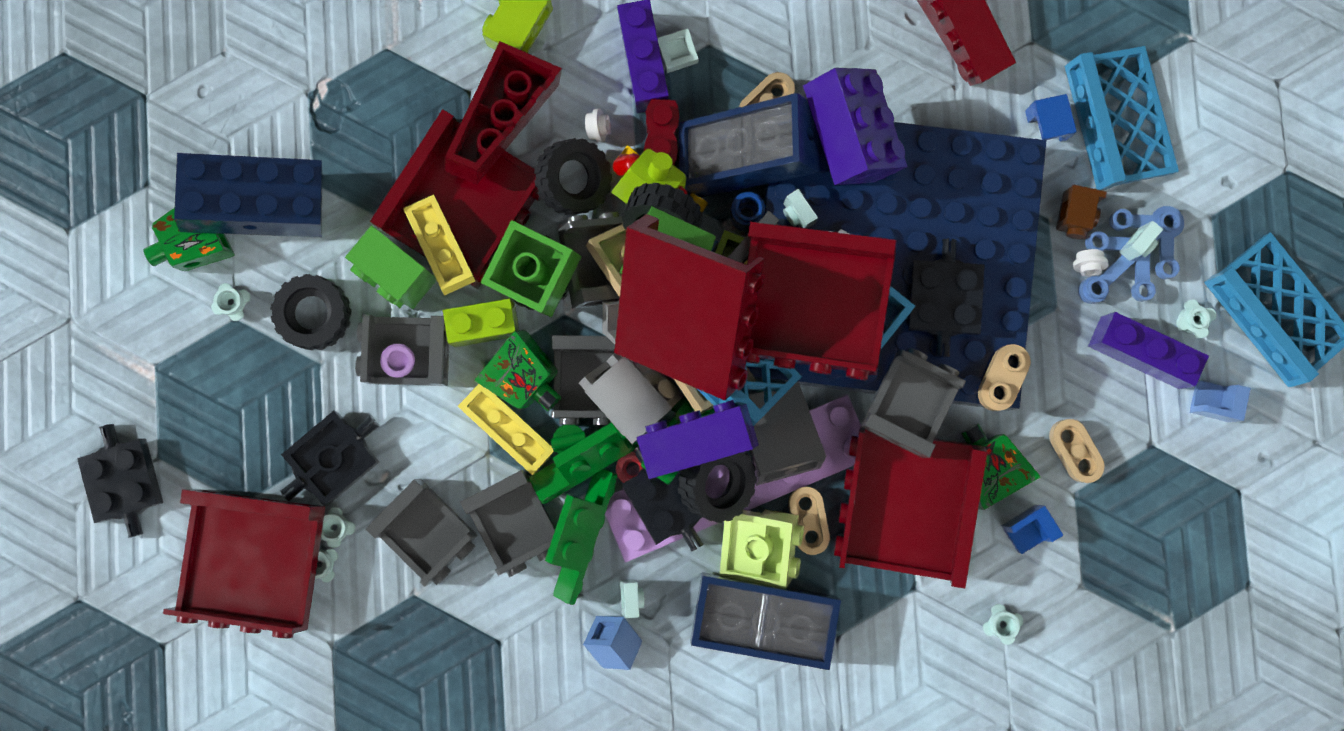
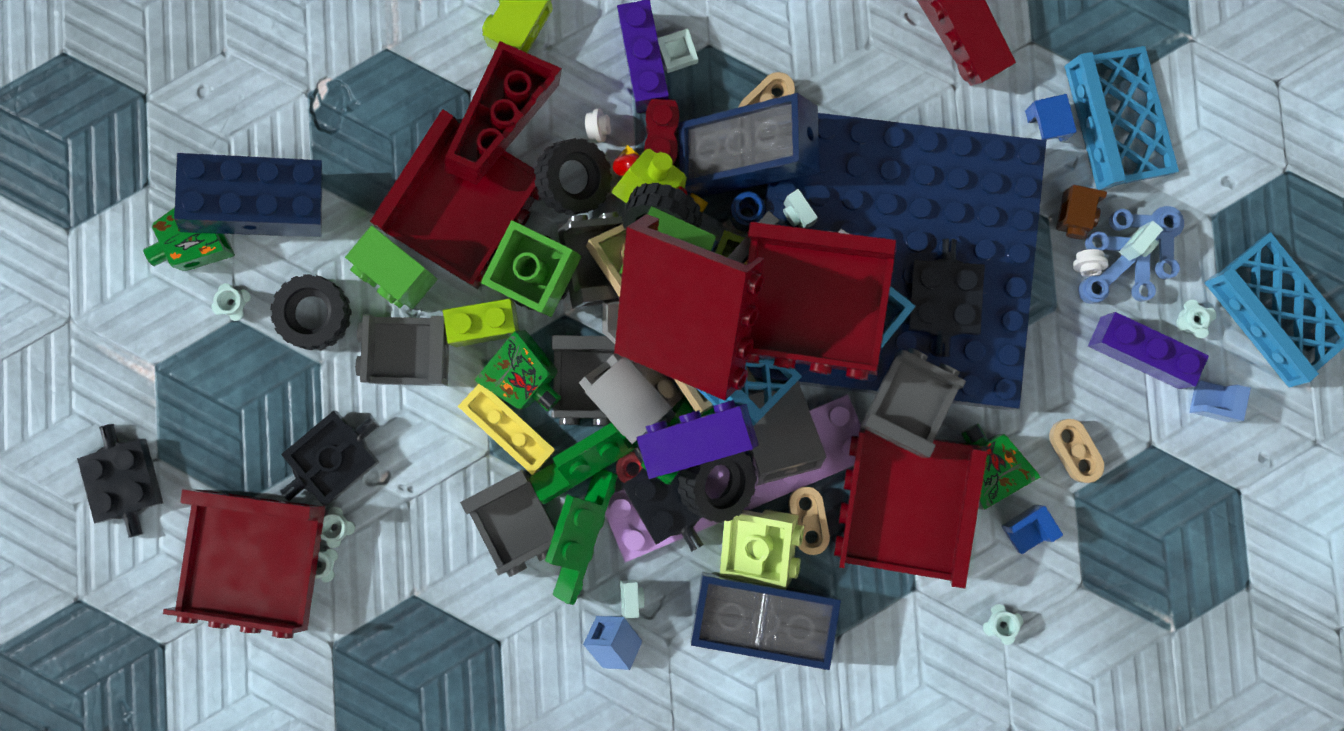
(397, 360): lavender tile -> none
(423, 532): dark grey panel -> none
(439, 245): light yellow plate -> none
(566, 437): green plate -> none
(855, 125): dark purple brick -> none
(1004, 376): tan plate -> none

